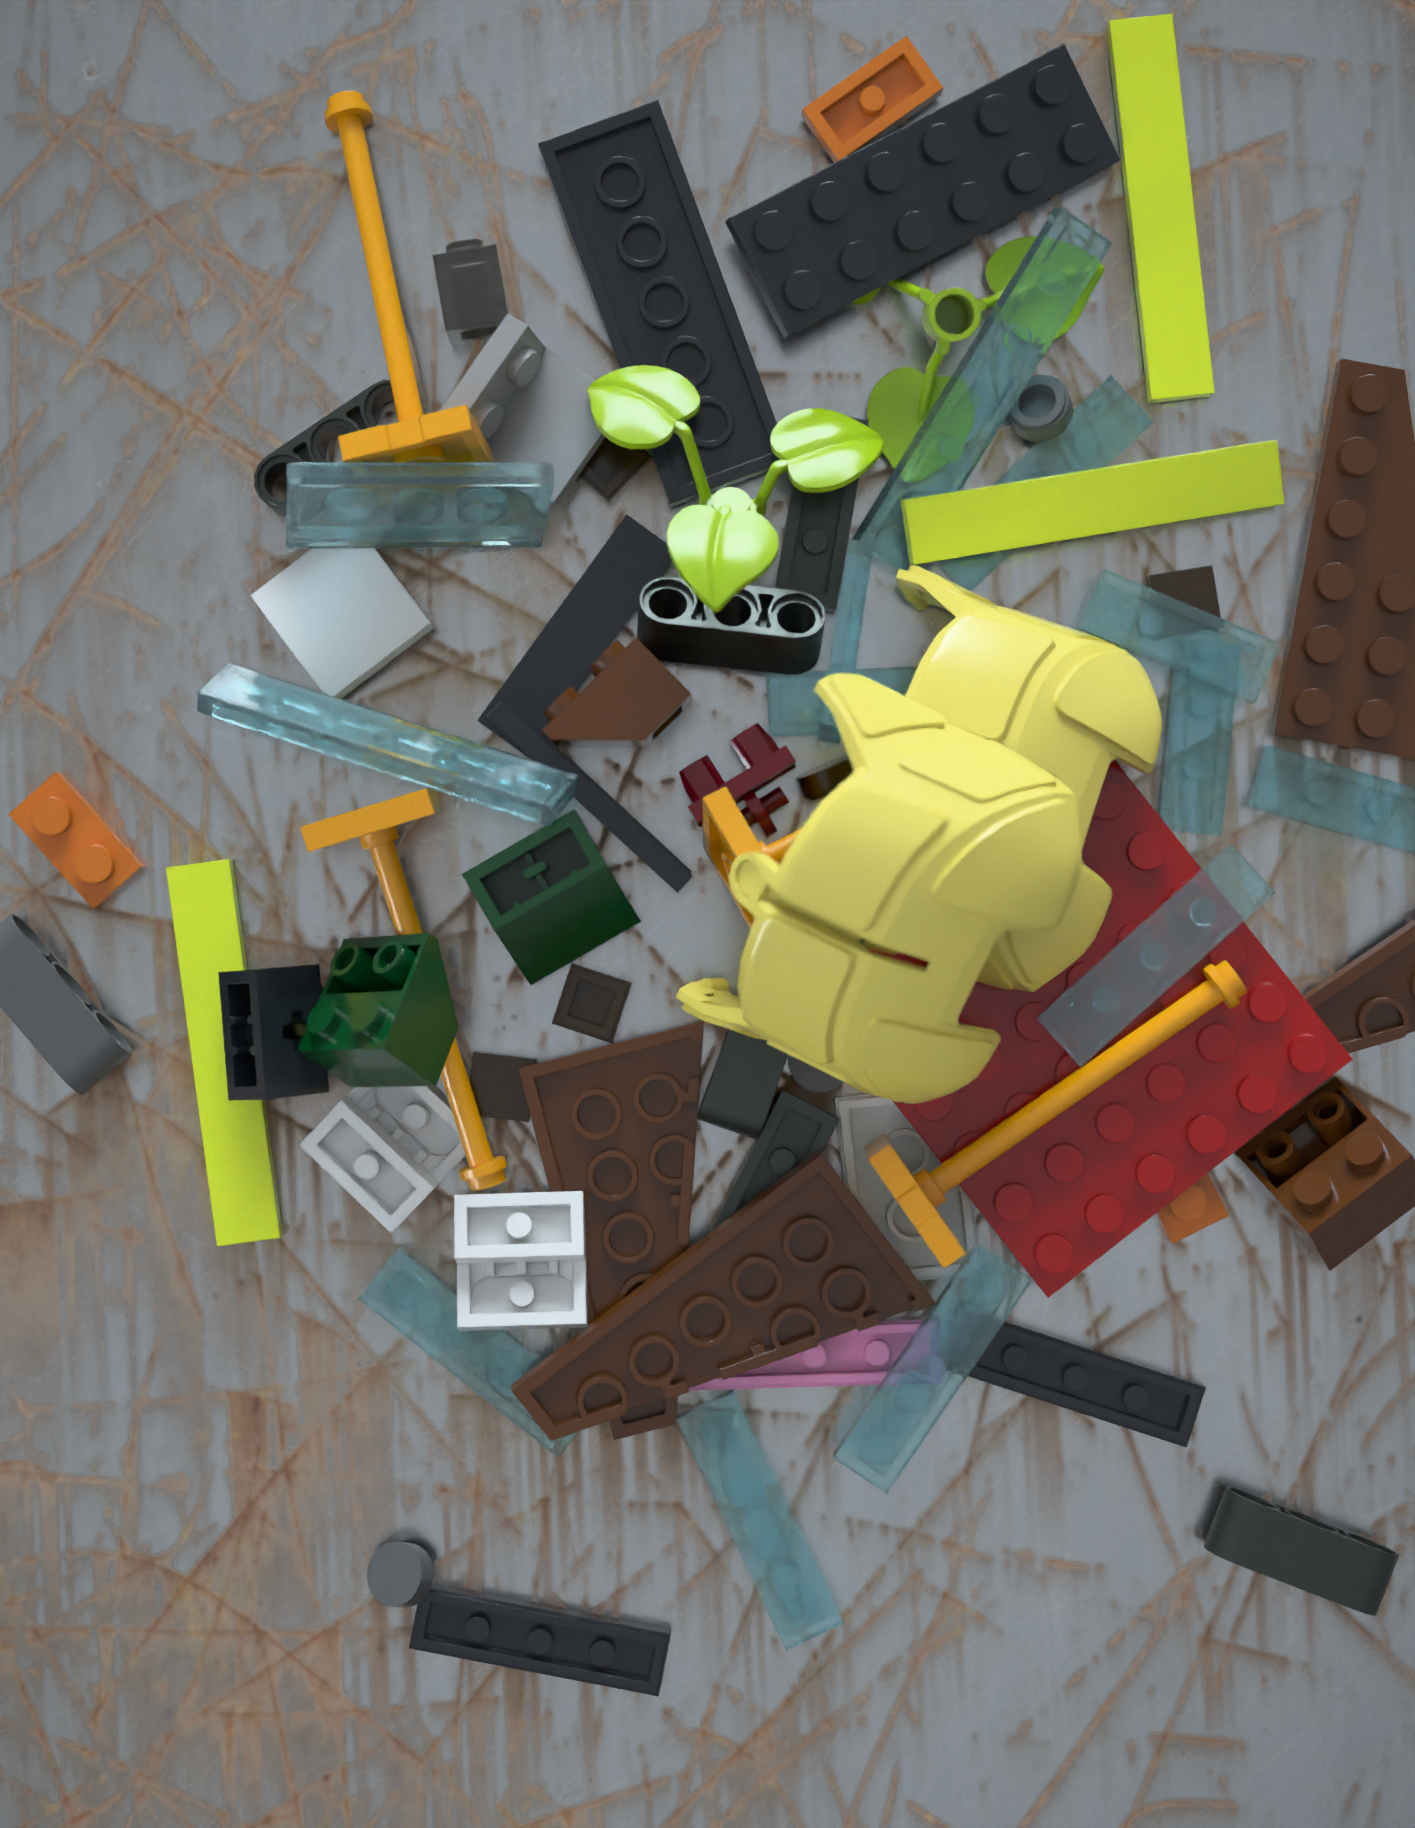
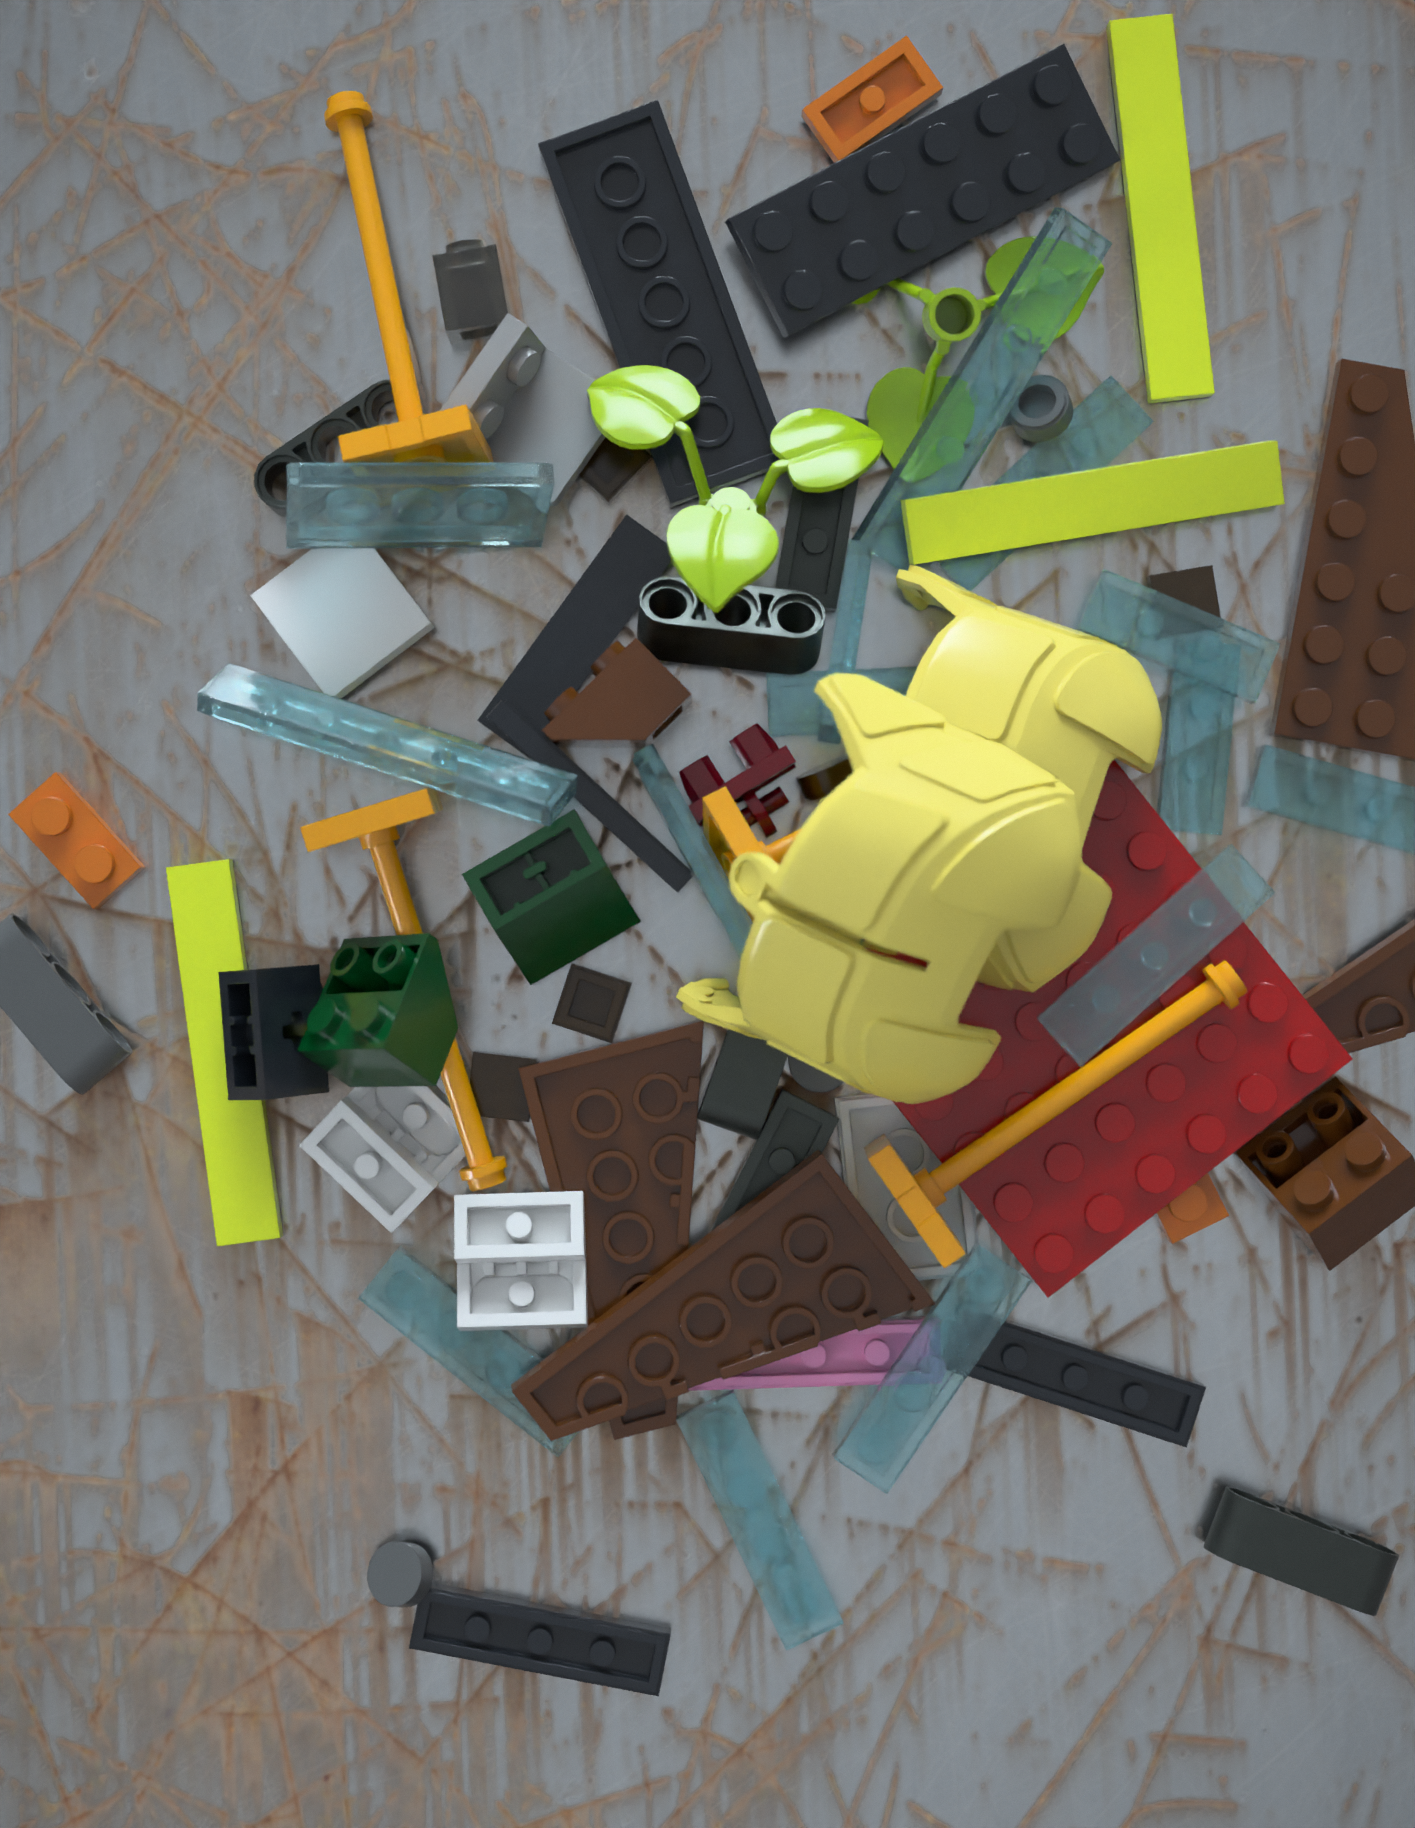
(693, 846): none -> clear light blue tile

